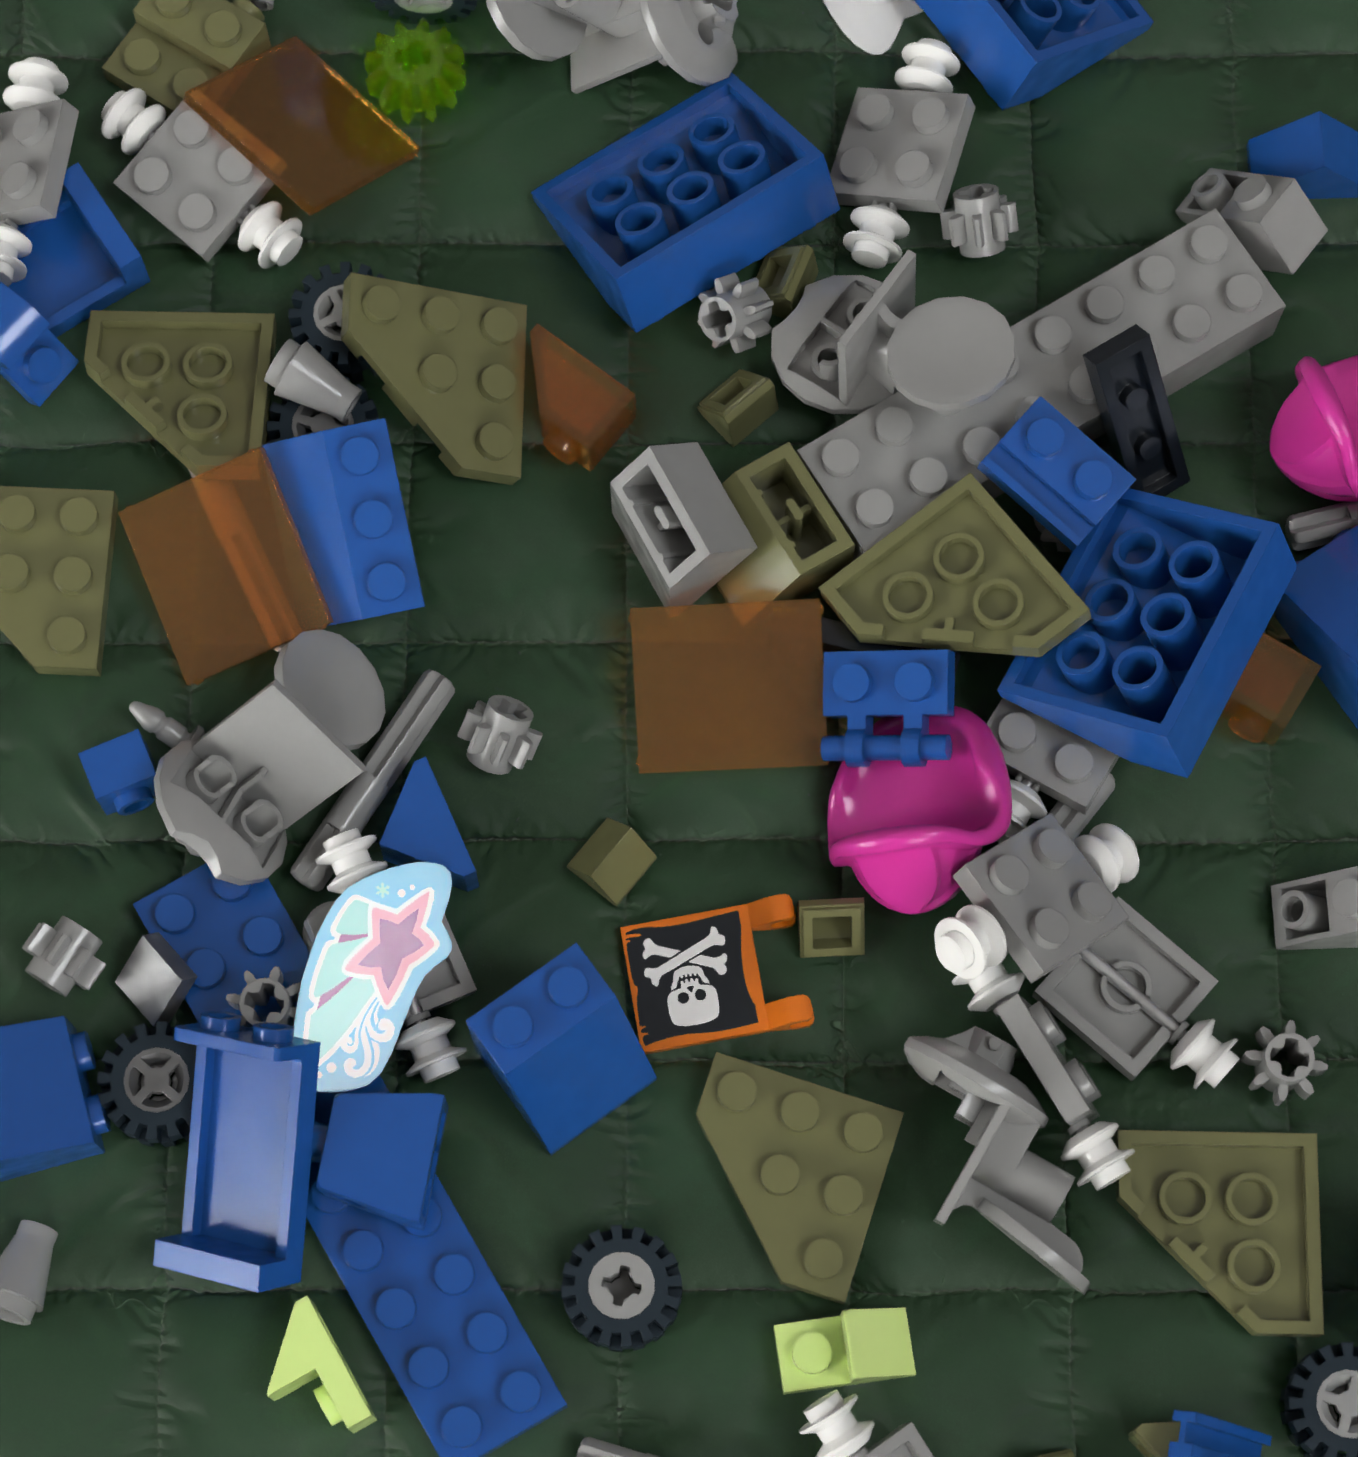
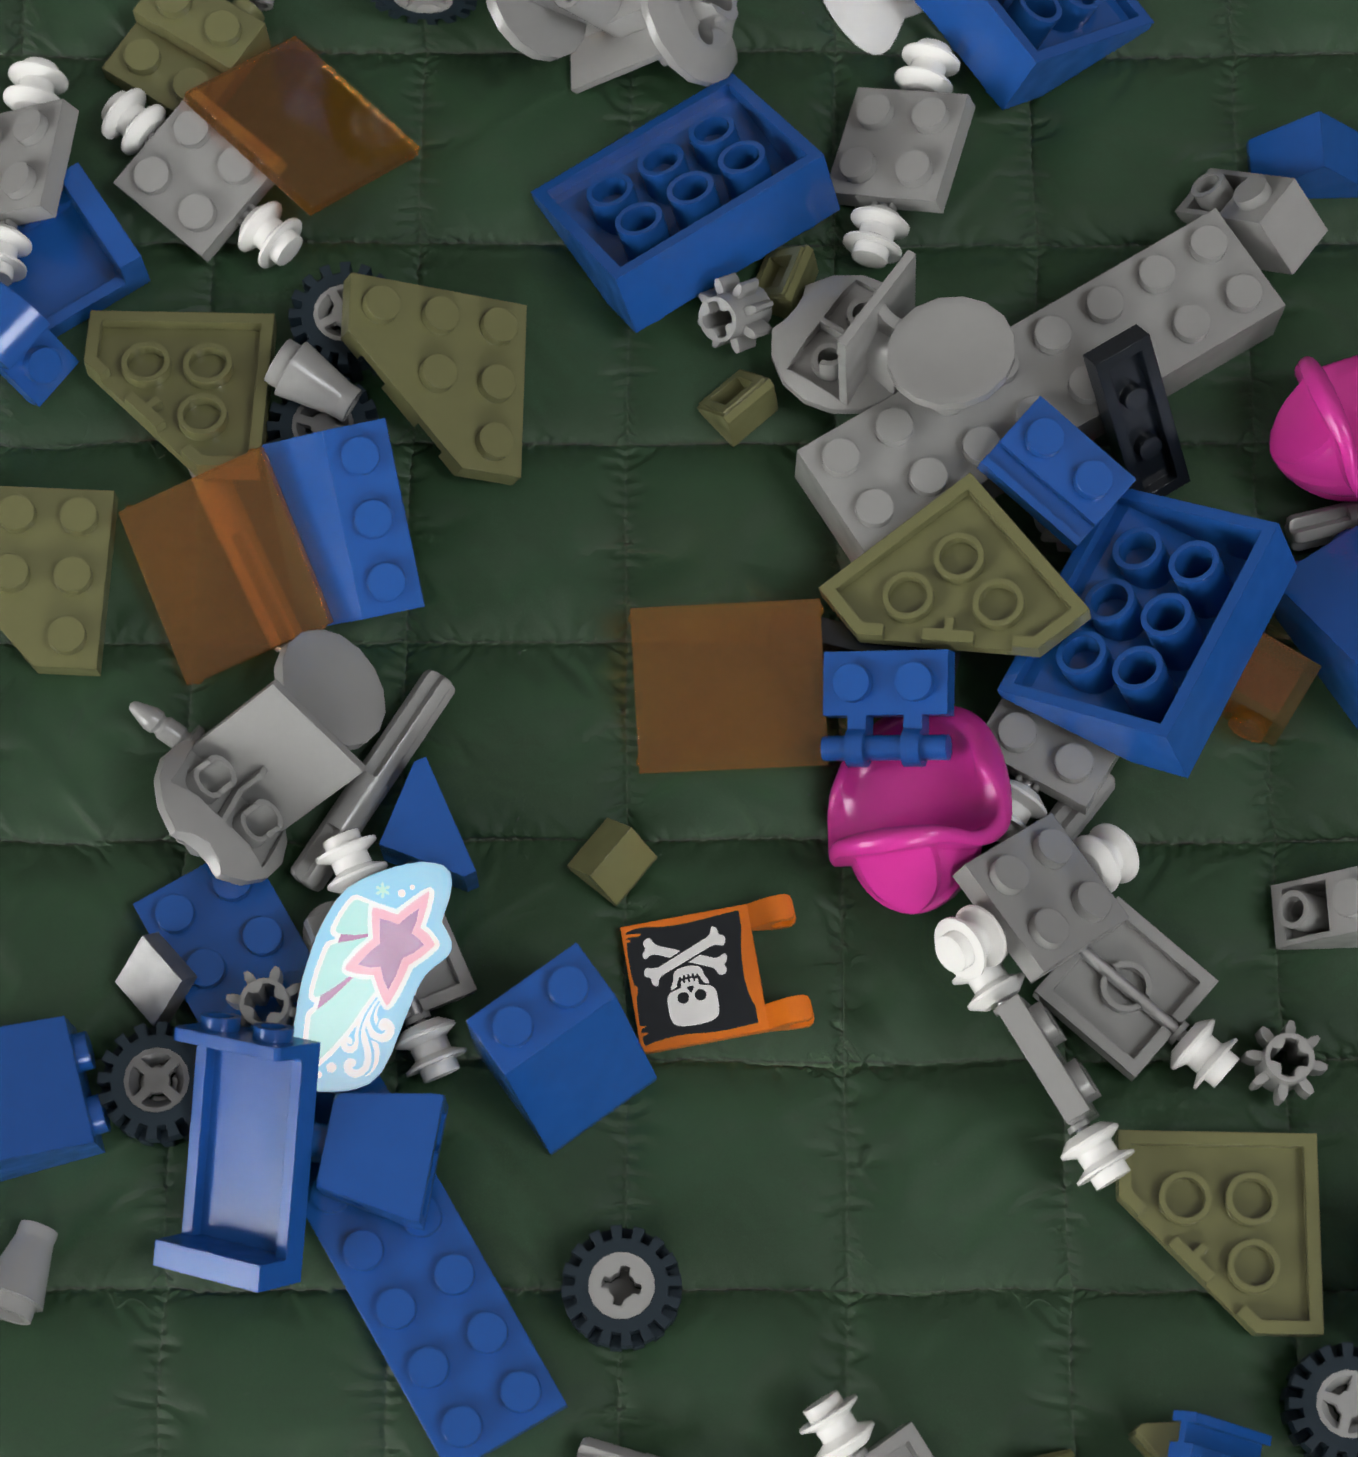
(64, 956): light grey gear -> none
(121, 773): blue plate -> none
(311, 1353): yellowish green slope -> none
(394, 76): clear neon green gear -> none
(499, 734): light grey gear -> none
(577, 402): clear orange slope -> none
(679, 521): light grey slope -> none
(792, 526): olive slope -> none
(800, 1167): olive plate -> none
(831, 927): olive slope -> none
(844, 1349): yellowish green slope -> none
(979, 220): light grey gear -> none
(1001, 1176): light grey piece -> none

